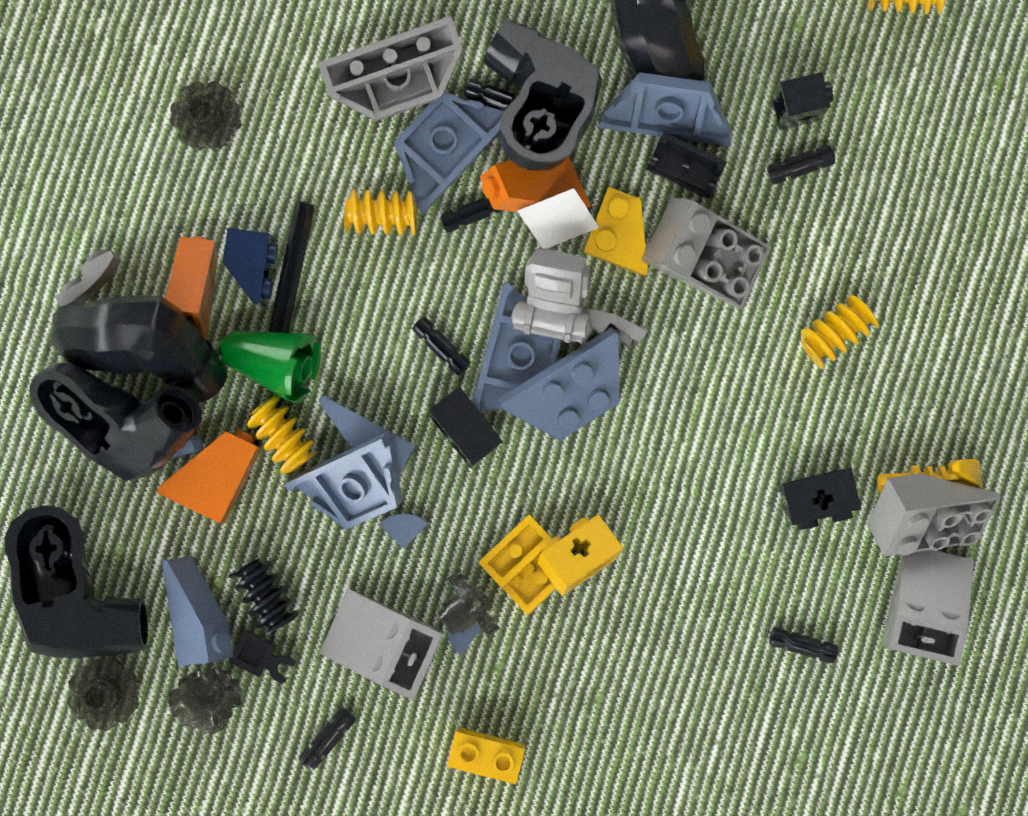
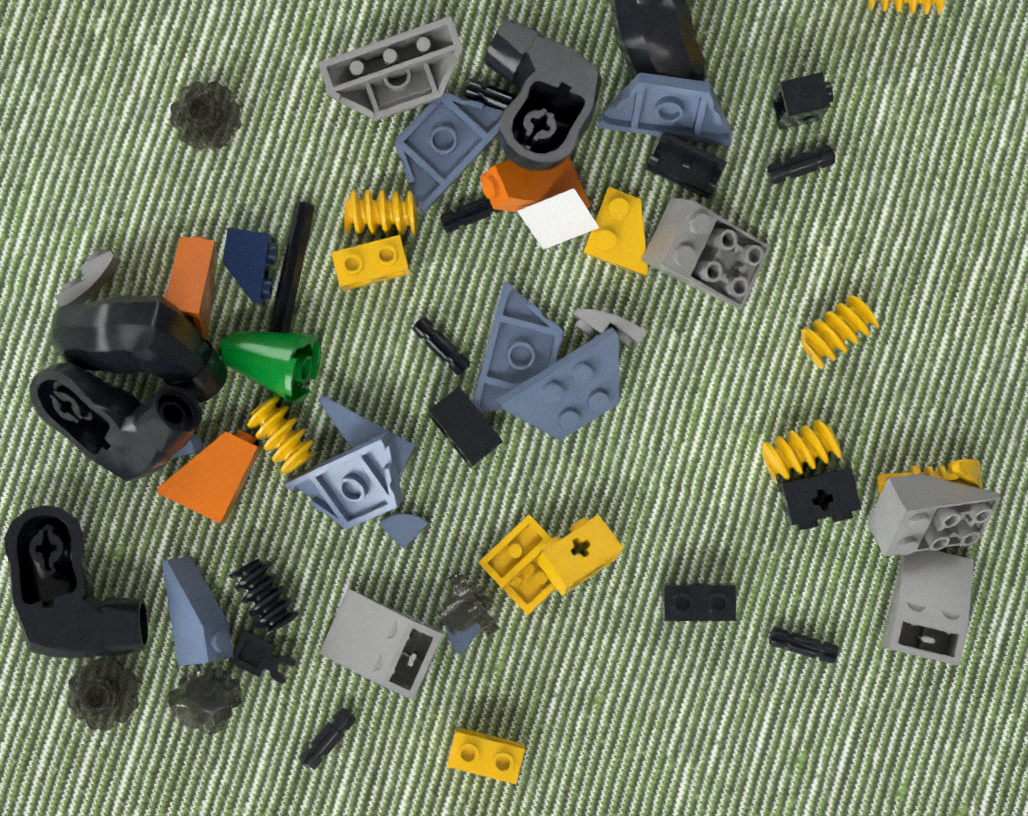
(371, 263): none -> yellow brick
(555, 297): light grey piece -> none
(698, 602): none -> black brick
(800, 450): none -> yellow piece

